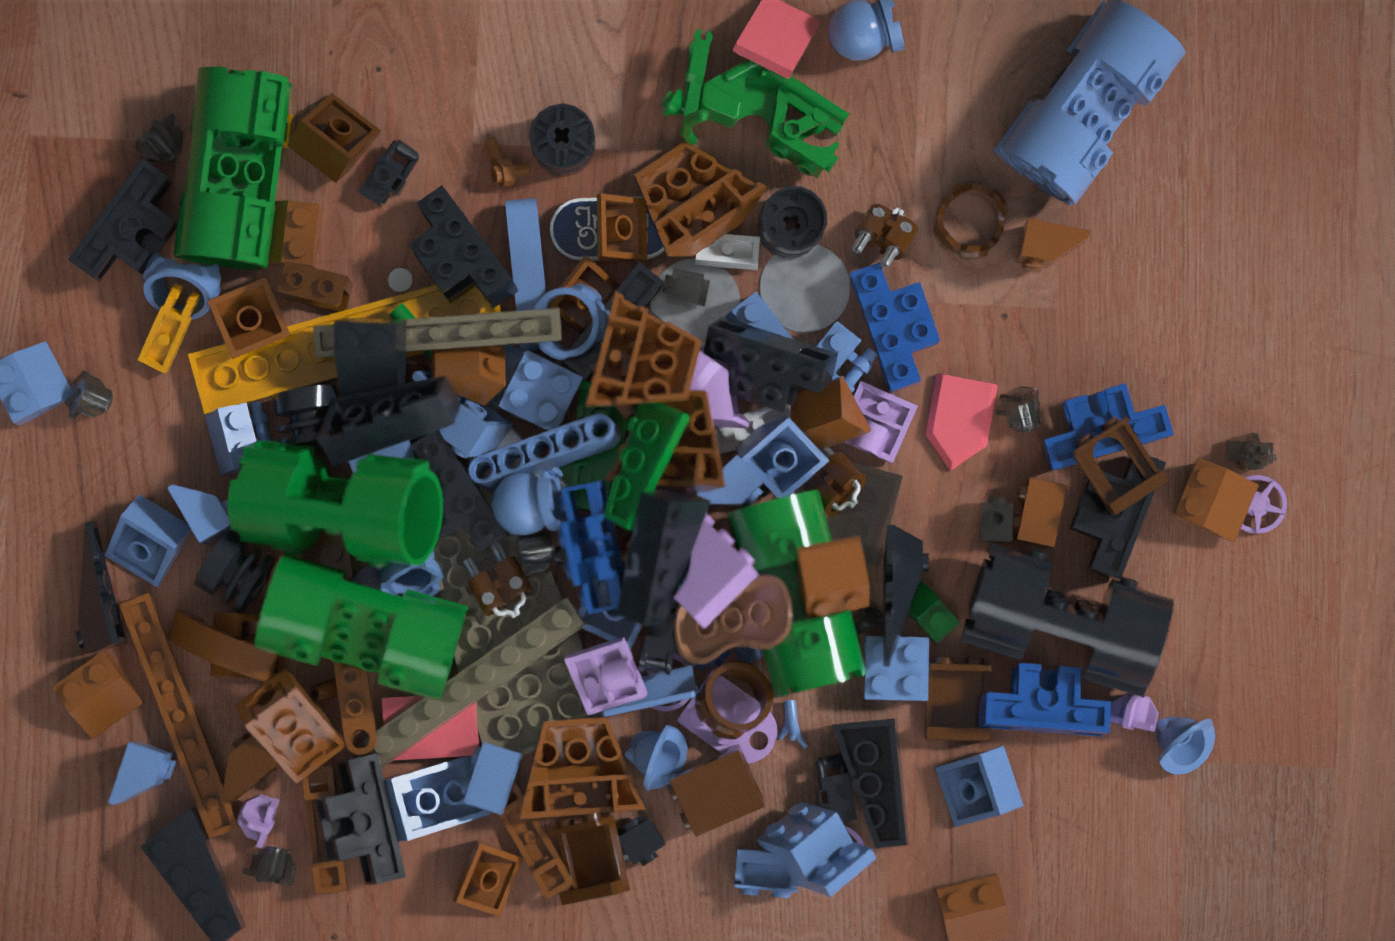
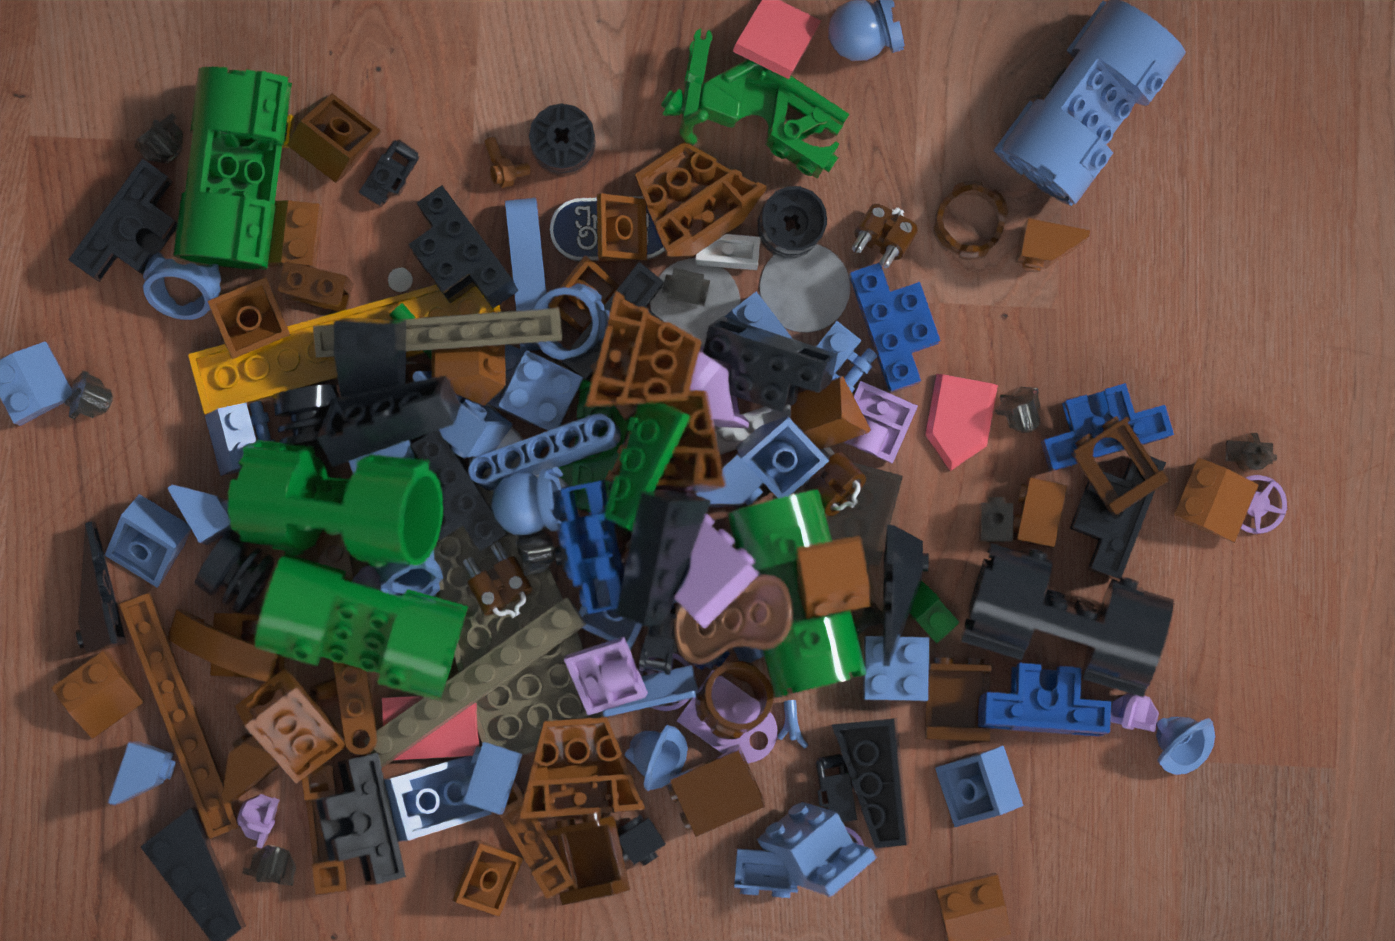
(168, 331): light orange hinge -> none

